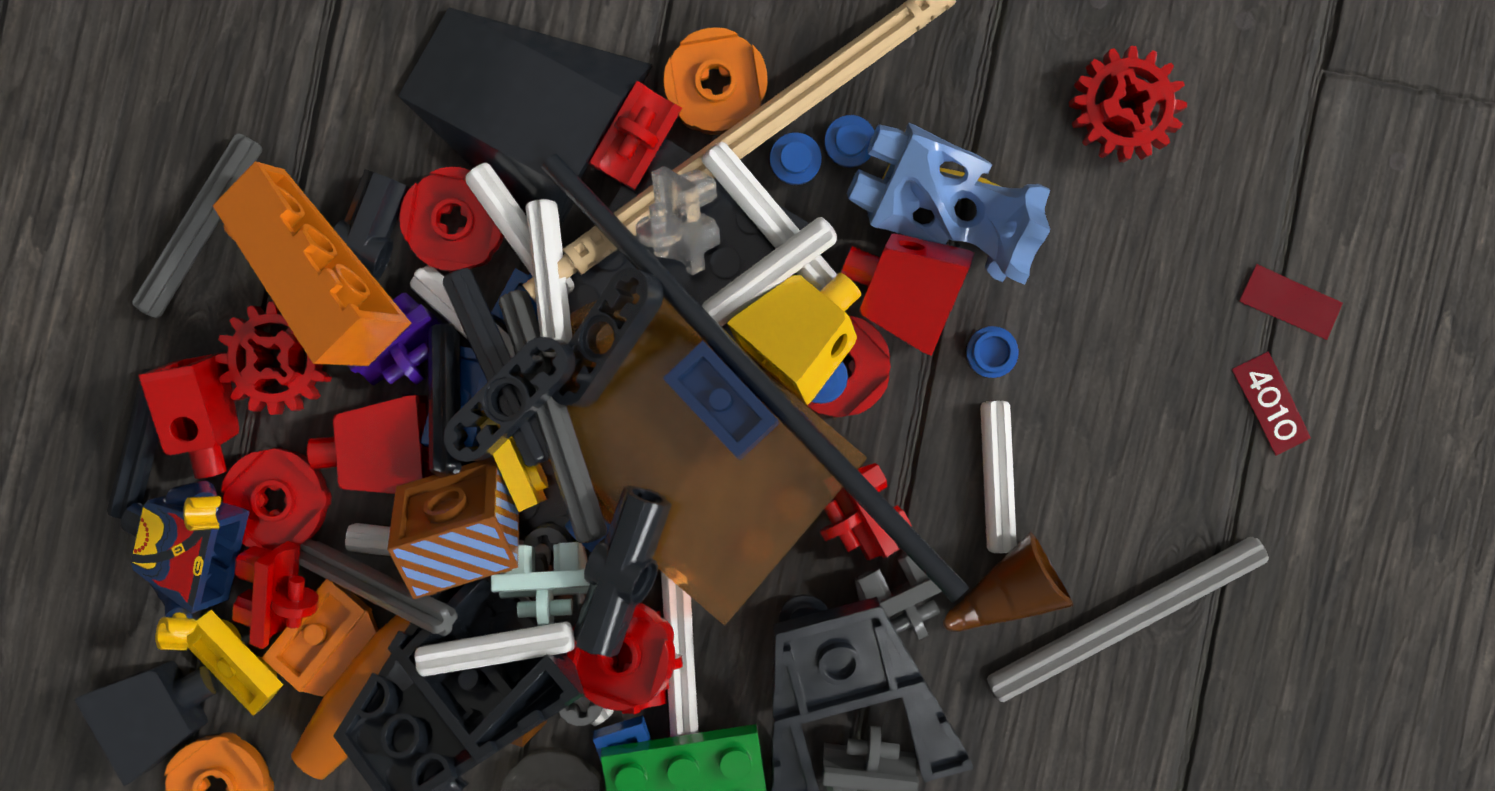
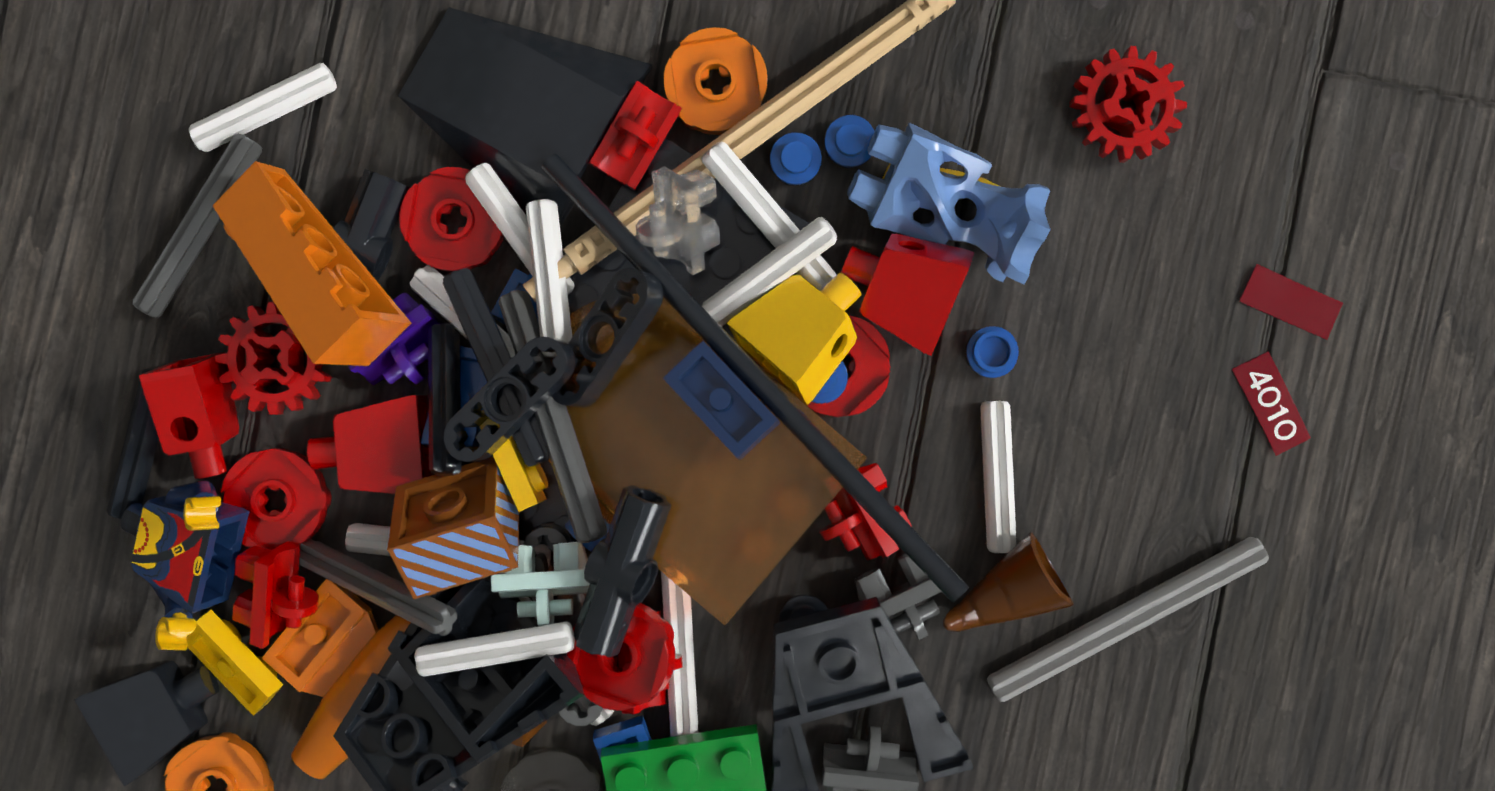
(263, 107): none -> white axle

